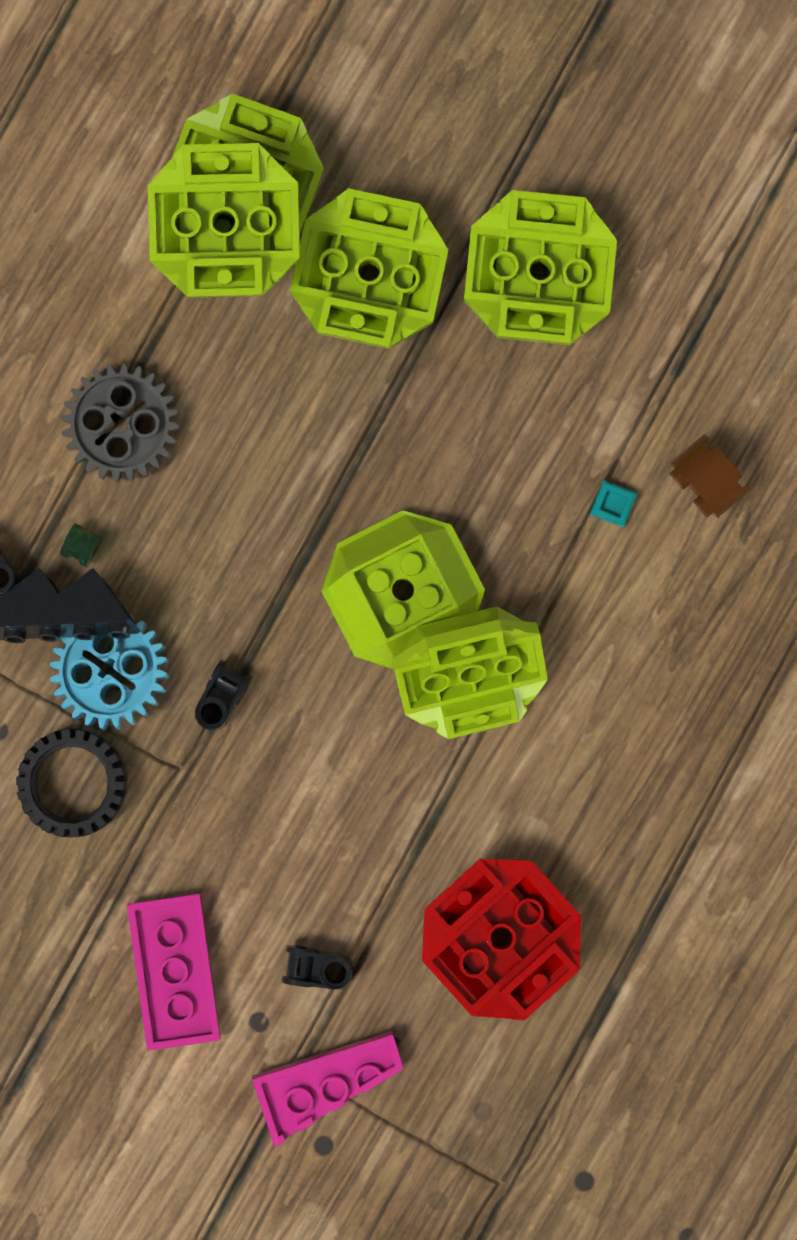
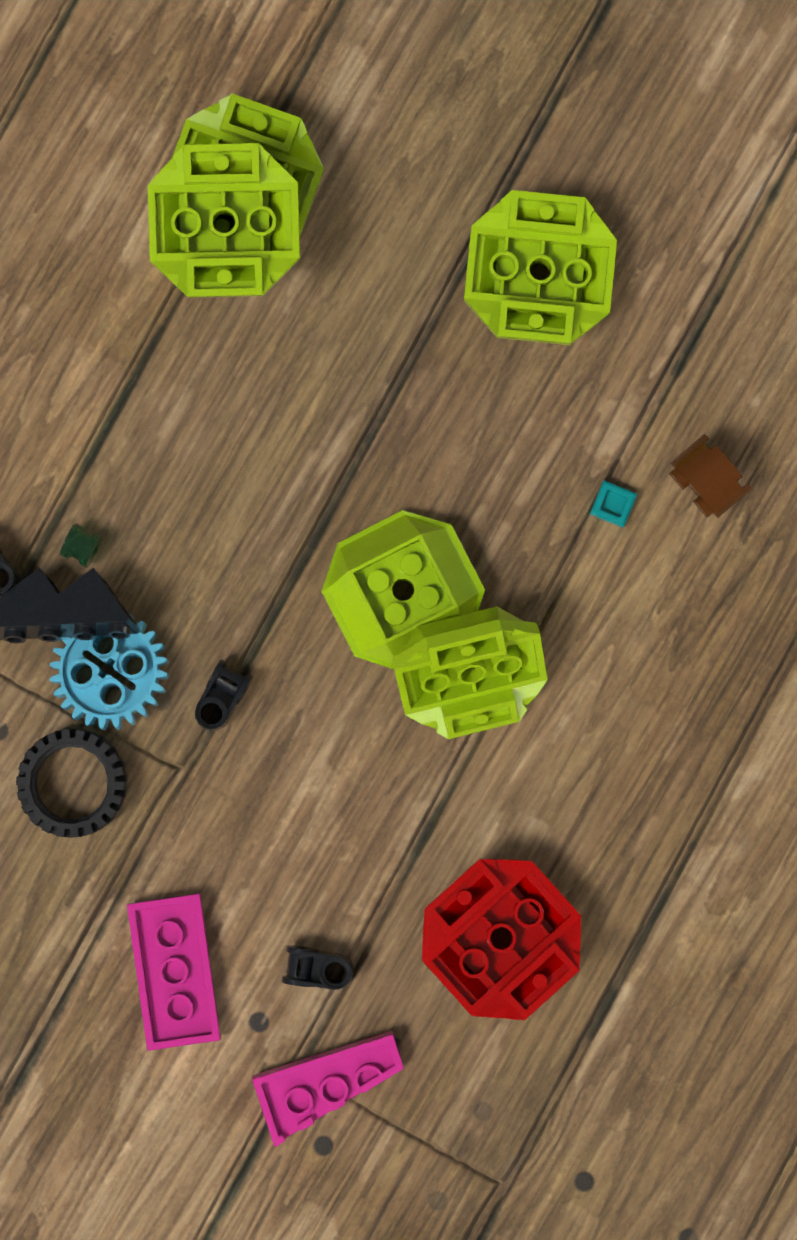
(99, 397): dark grey gear -> none
(378, 232): lime piece -> none

